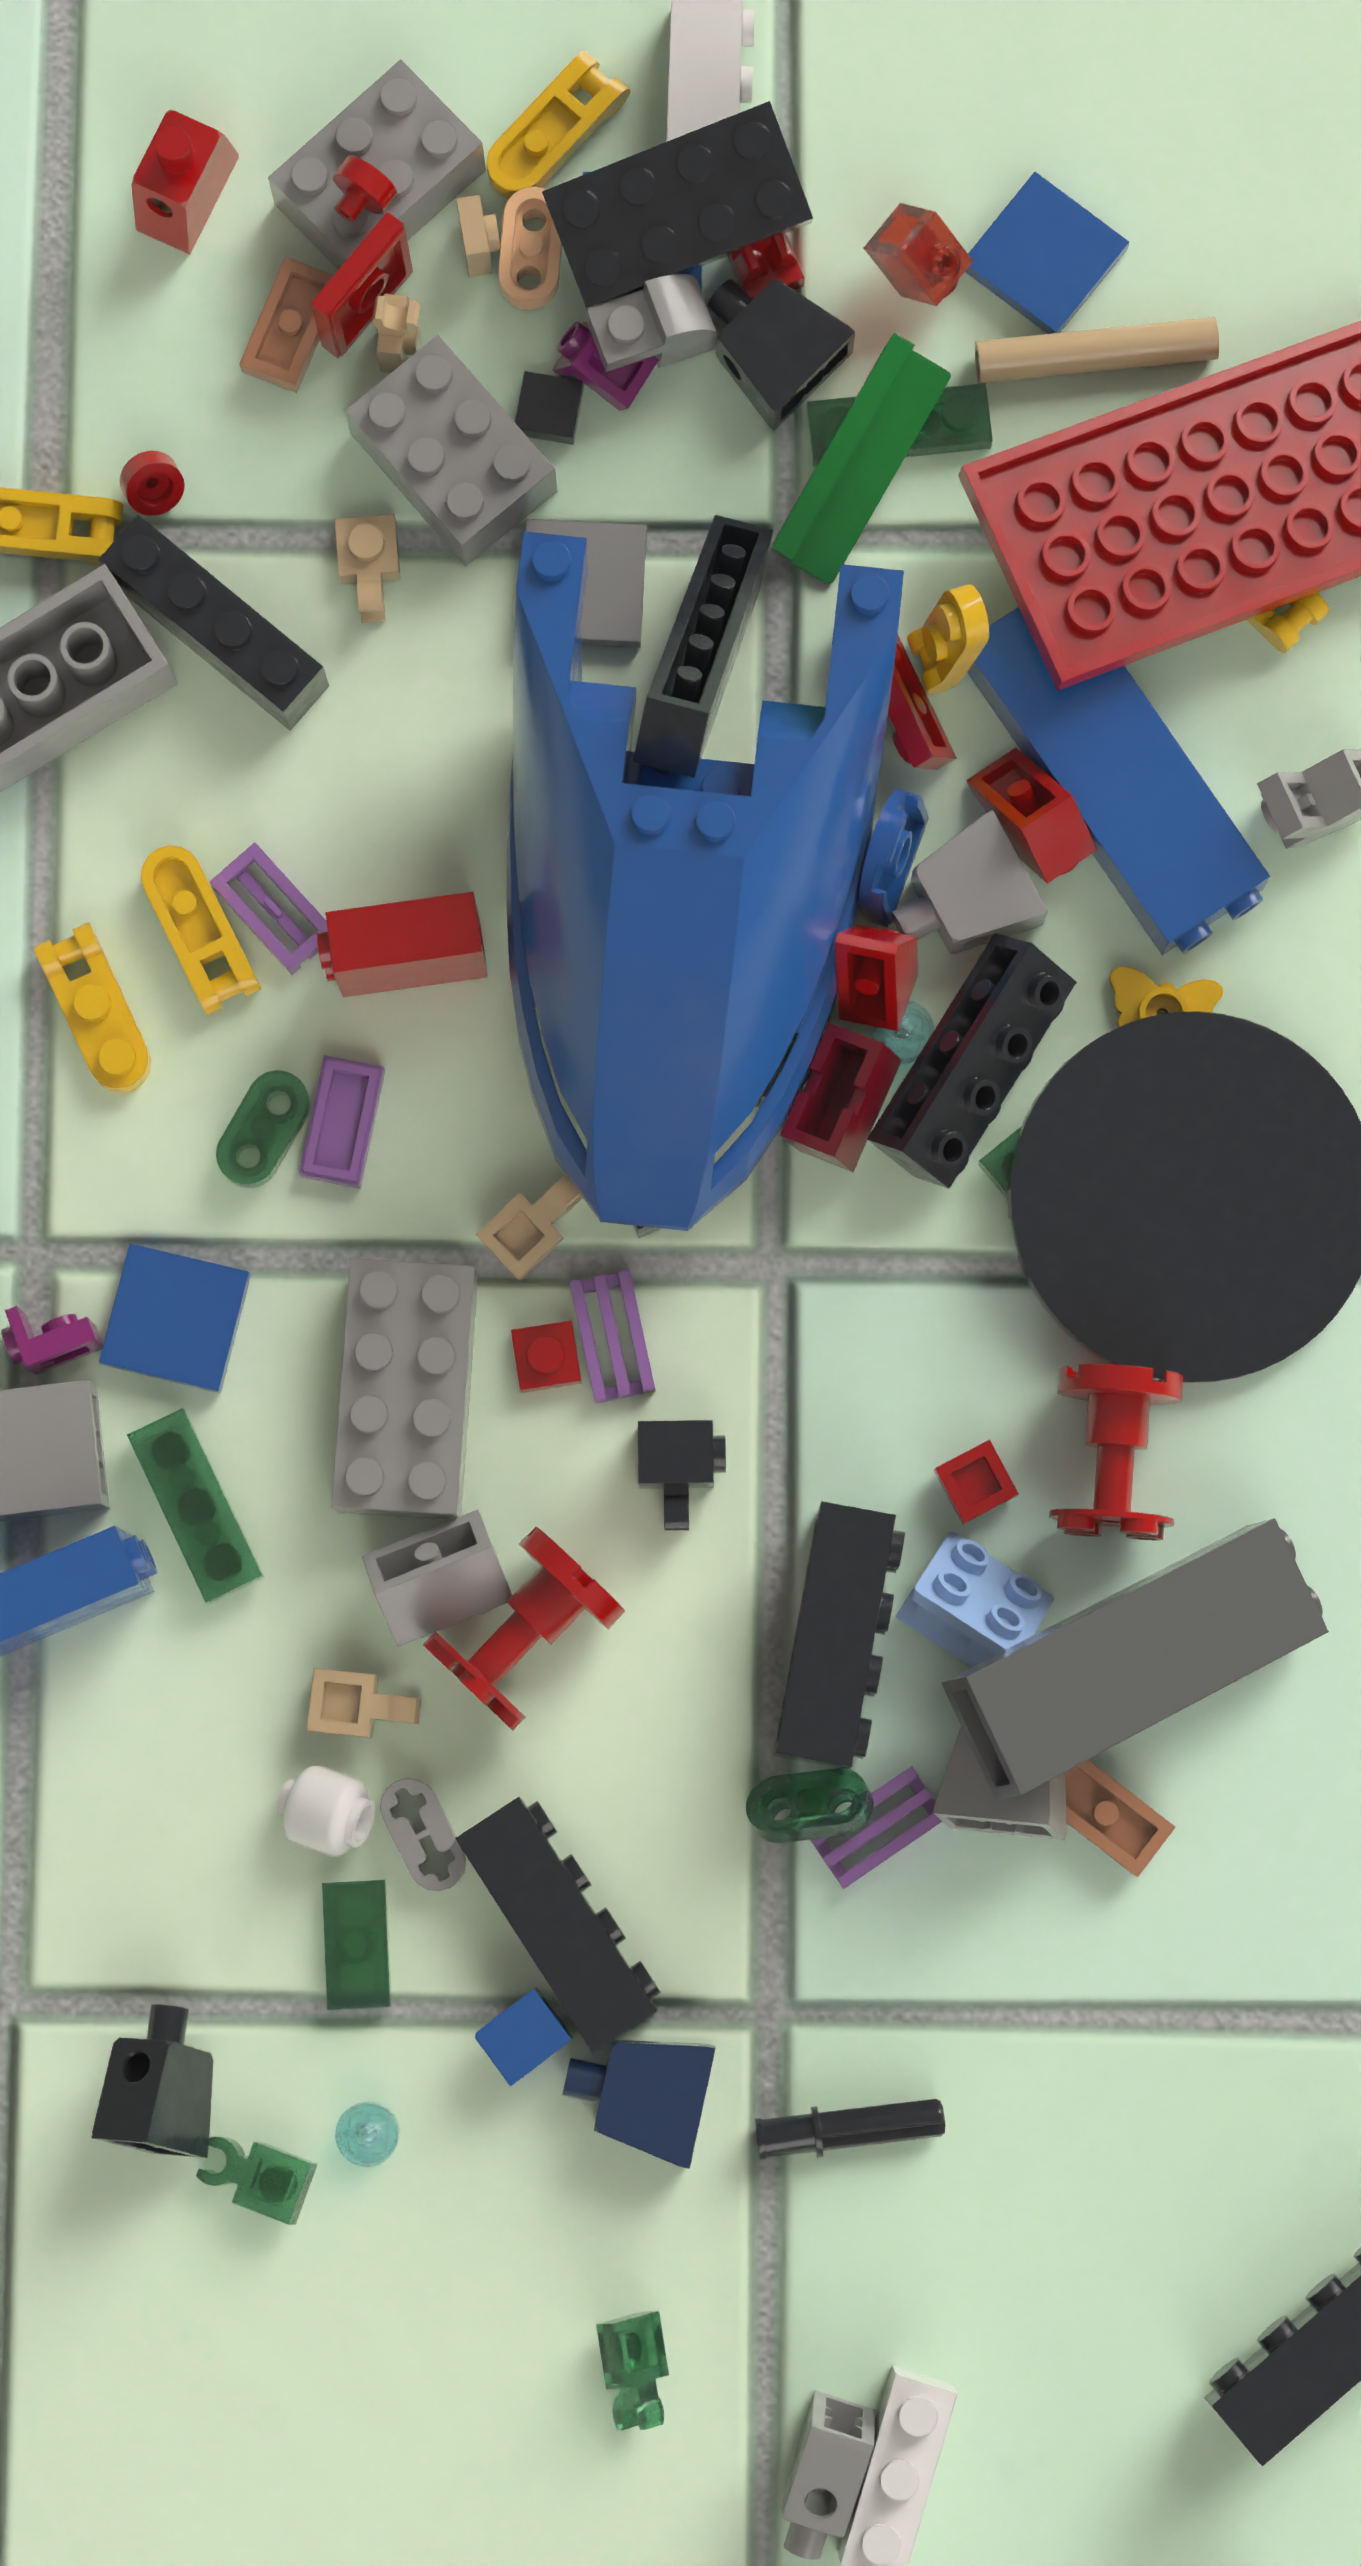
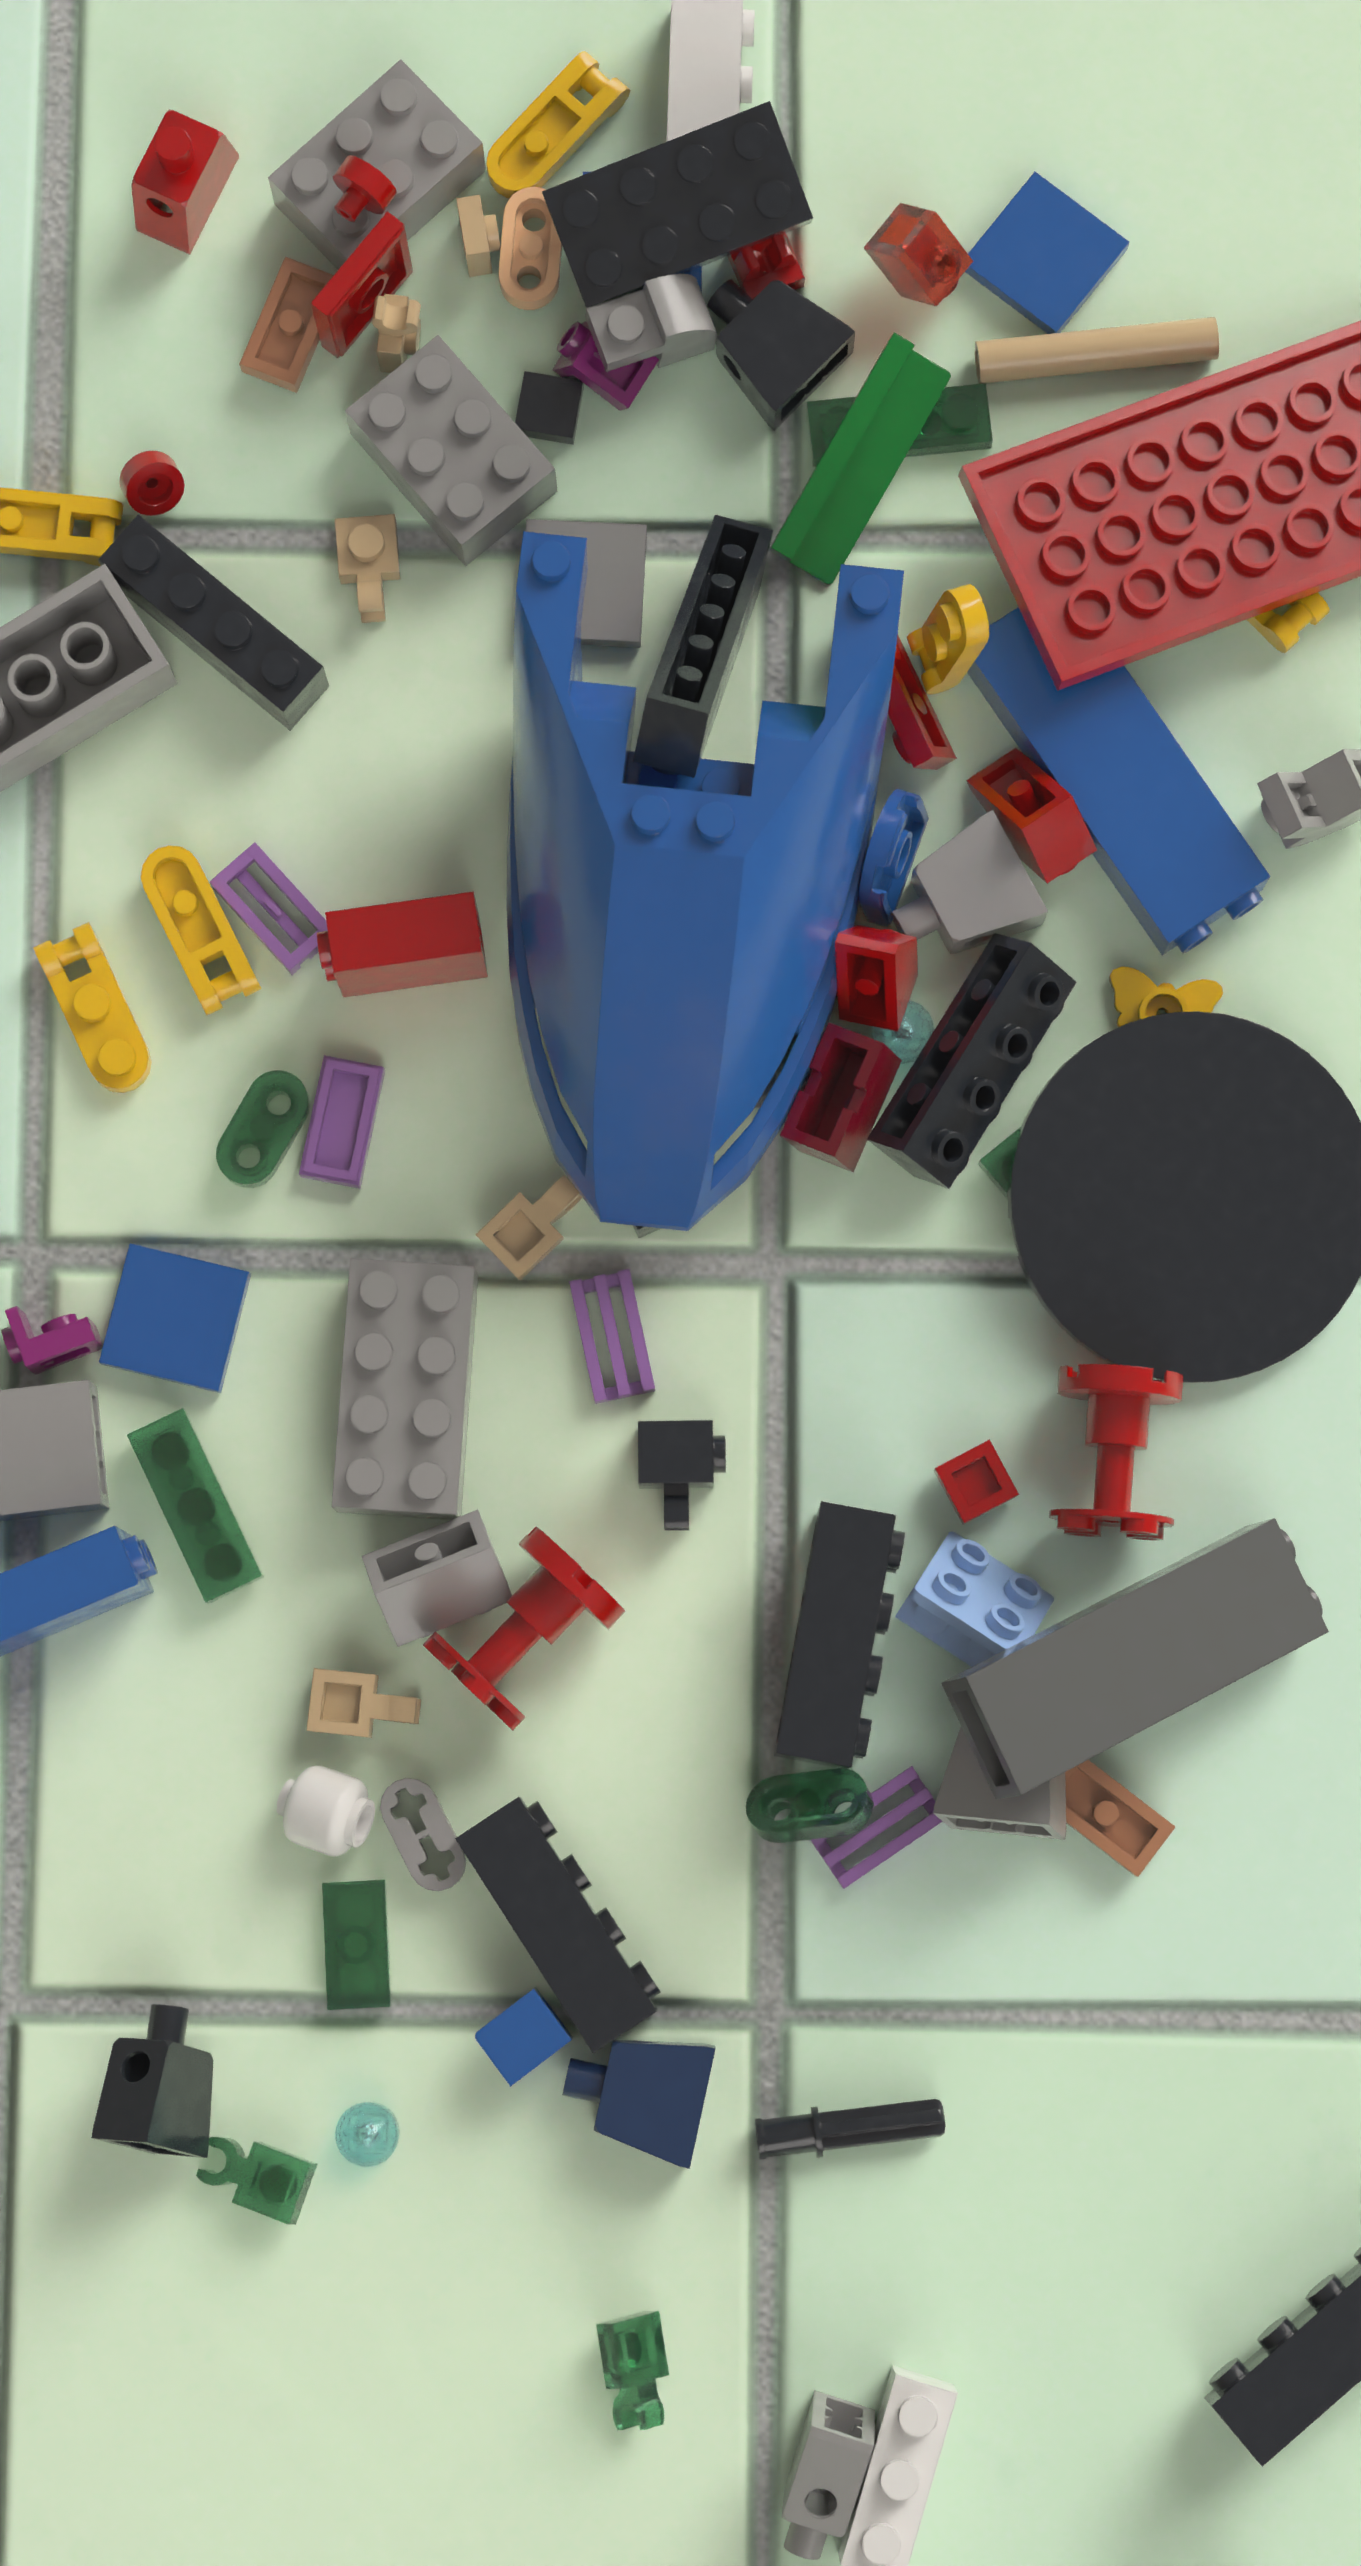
(546, 1356): red plate -> none

